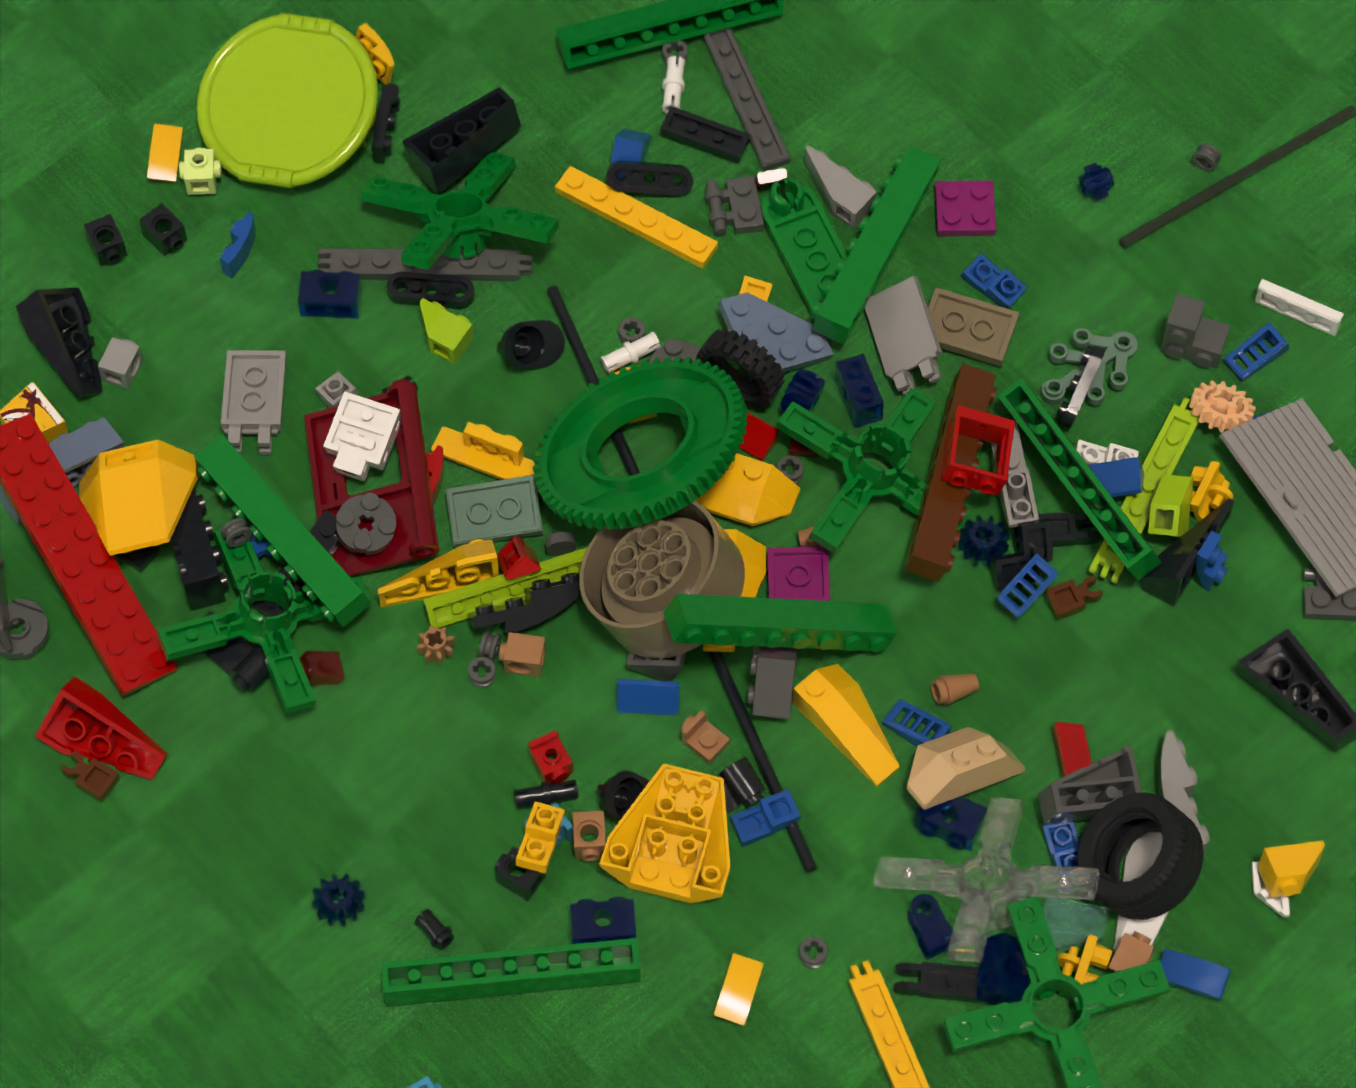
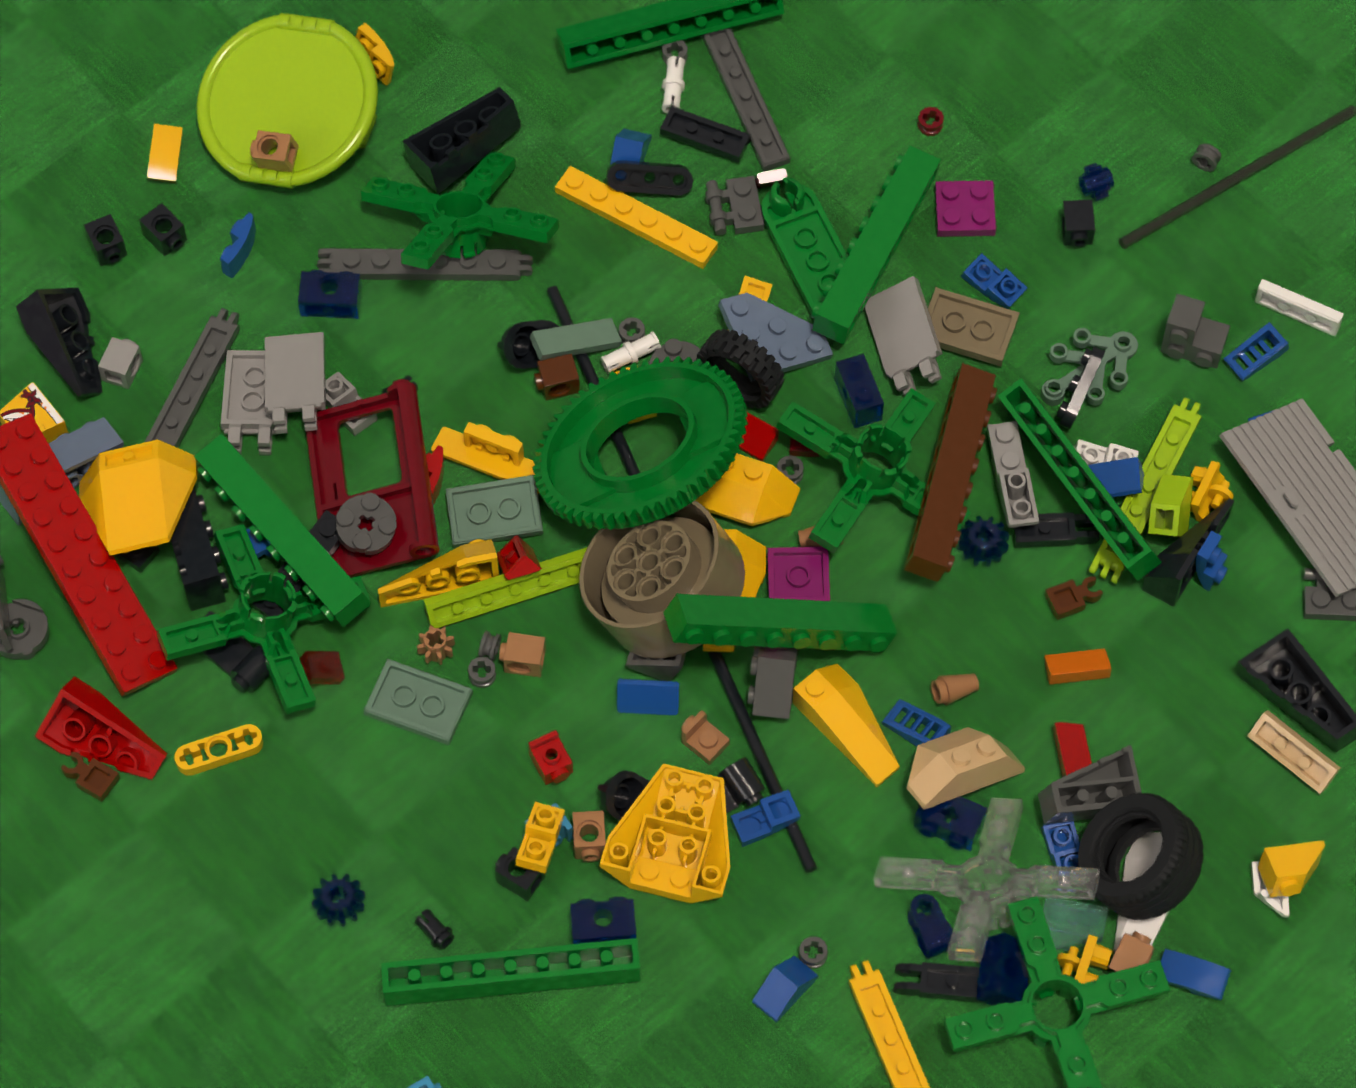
(194, 748): none -> yellow beam
(195, 379): none -> dark grey hinge
(200, 171): yellowish green brick -> none
(236, 532): dark grey bush -> none
(284, 156): none -> medium nougat brick
(295, 378): none -> light grey tile
(362, 435): white piece -> none
(386, 120): black hinge -> none
(418, 702): none -> sand green tile
(419, 284): black plate -> none
(445, 332): lime slope -> none
(541, 603): black slope -> none
(545, 793): black pin -> none
(557, 377): none -> reddish brown brick
(560, 543): dark grey tile -> none
(575, 339): none -> sand green tile
(738, 989): yellow slope -> none
(784, 987): none -> blue slope
(804, 390): clear blue gear -> none
(842, 192): light grey slope -> none
(937, 125): none -> dark red bush
(994, 430): red window -> none
(1011, 605): blue slope -> none
(1033, 538): black plate -> none
(1077, 666): none -> orange slope
(1078, 223): none -> black brick
(1178, 781): light grey slope -> none
(1221, 406): light nougat gear -> none
(1294, 752): none -> tan plate

